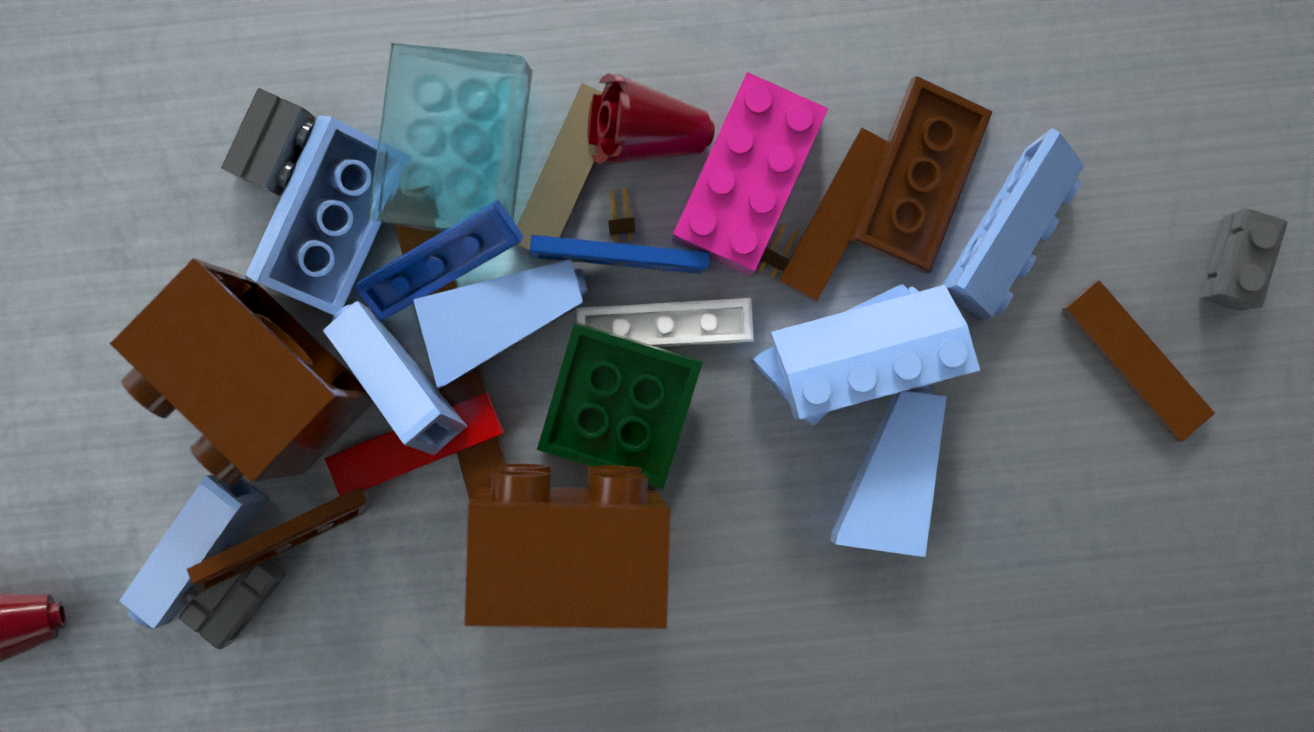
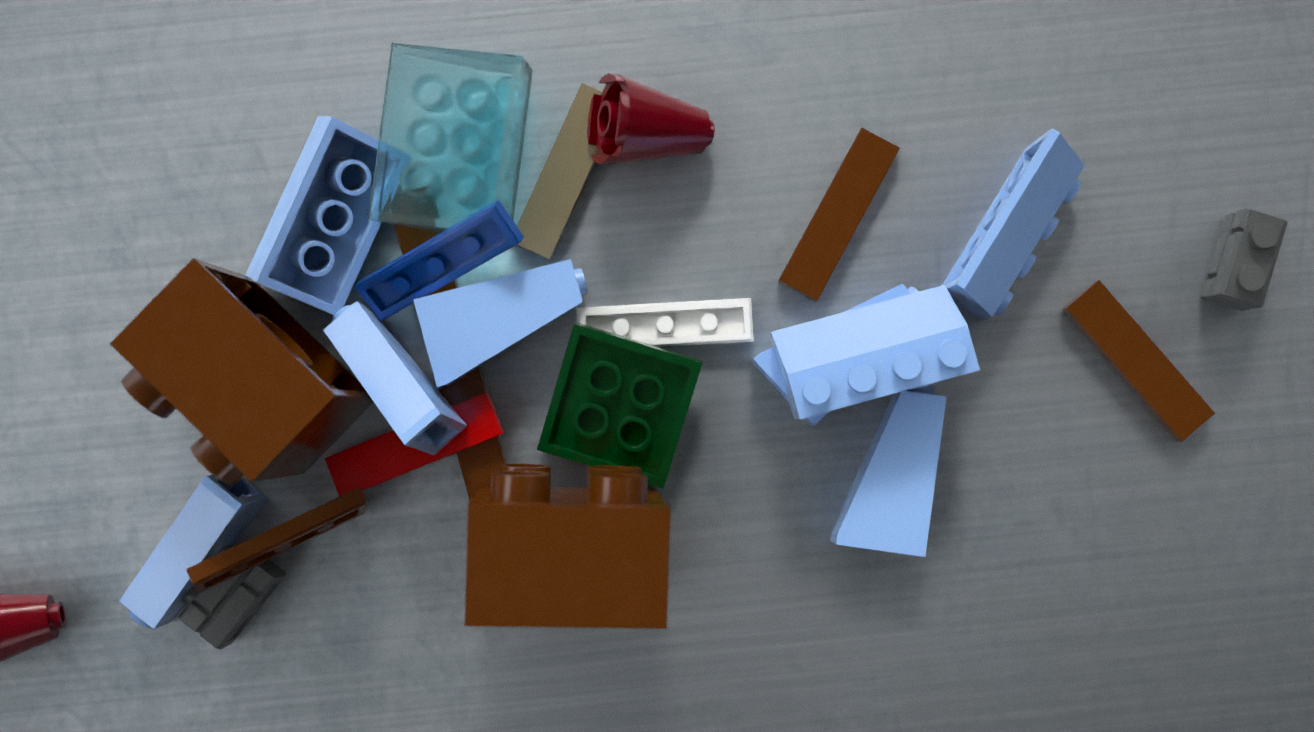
(268, 141): dark grey brick -> none
(618, 254): blue tile -> none
(624, 225): piece -> none
(749, 174): dark pink brick -> none
(774, 260): dark brown piece -> none
(920, 175): reddish brown tile -> none

